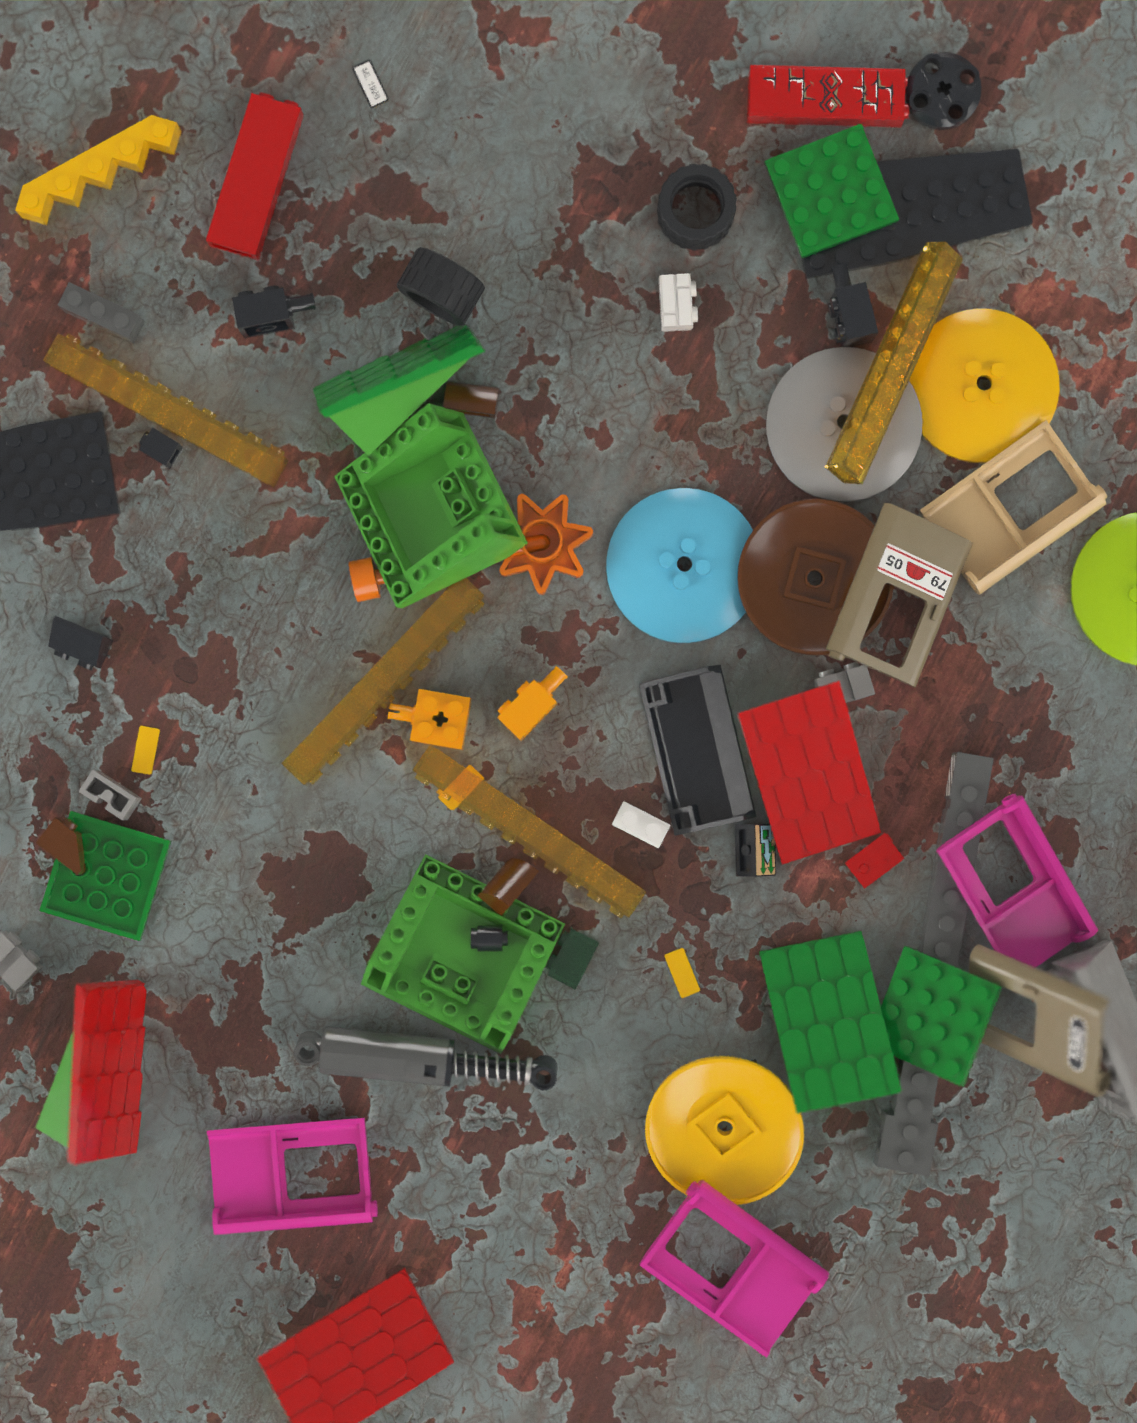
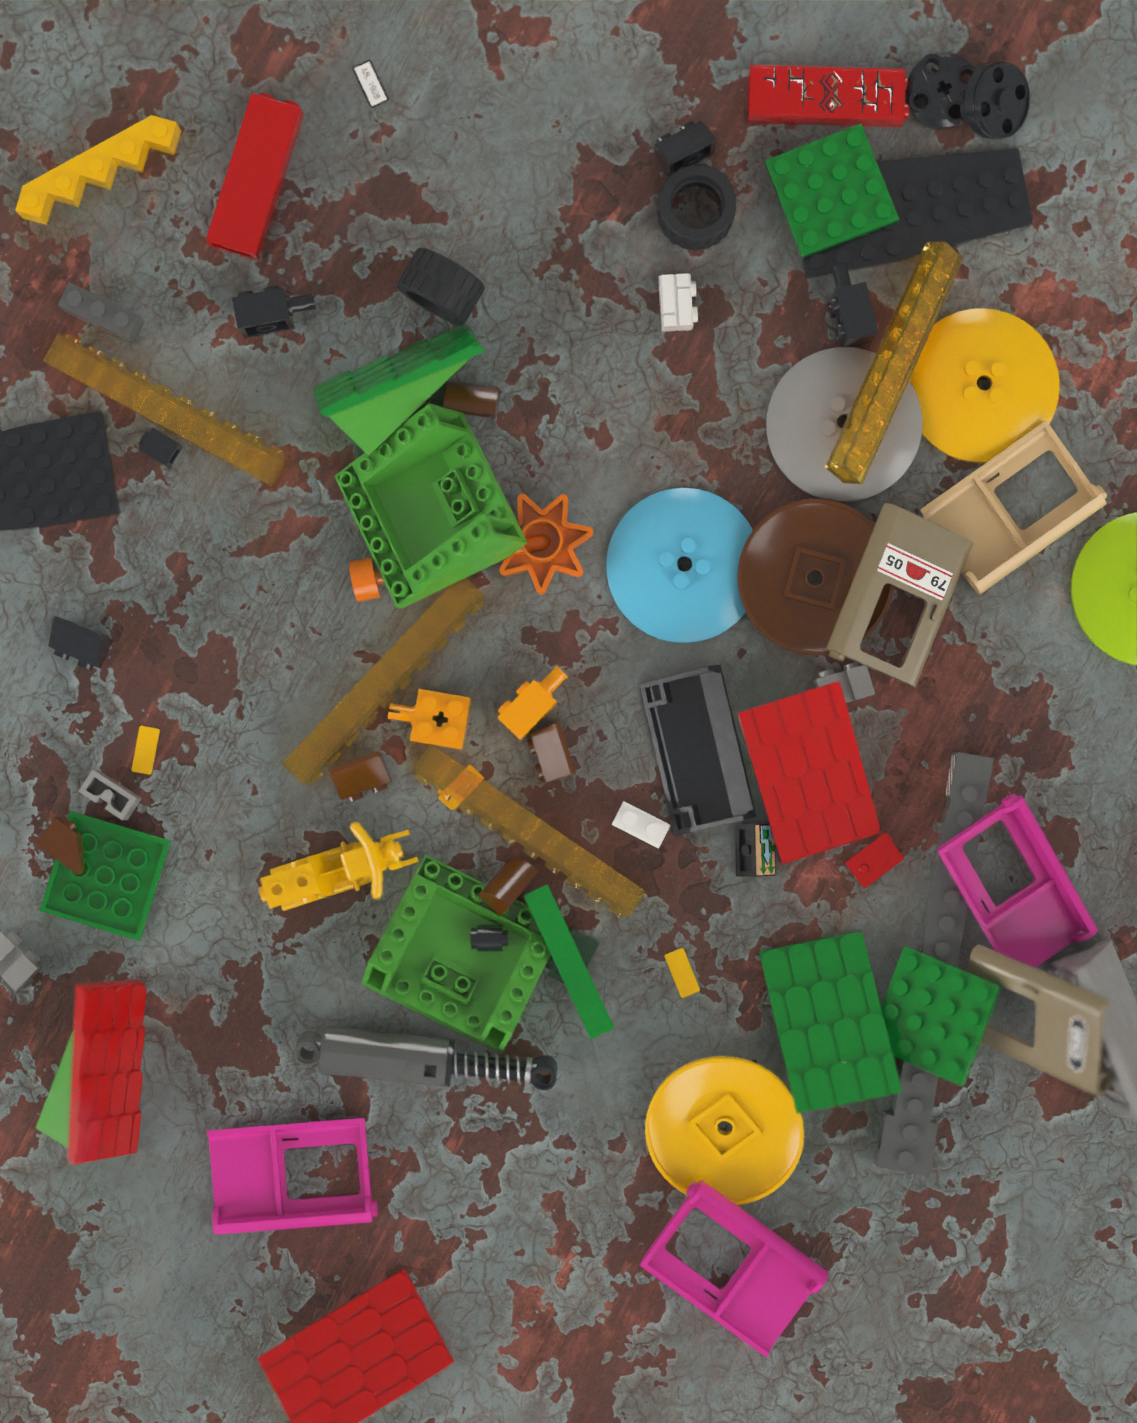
(334, 871): none -> yellow piece
(360, 776): none -> reddish brown slope
(551, 752): none -> slope
(569, 961): none -> green tile
(685, 147): none -> black slope
(996, 100): none -> black piece

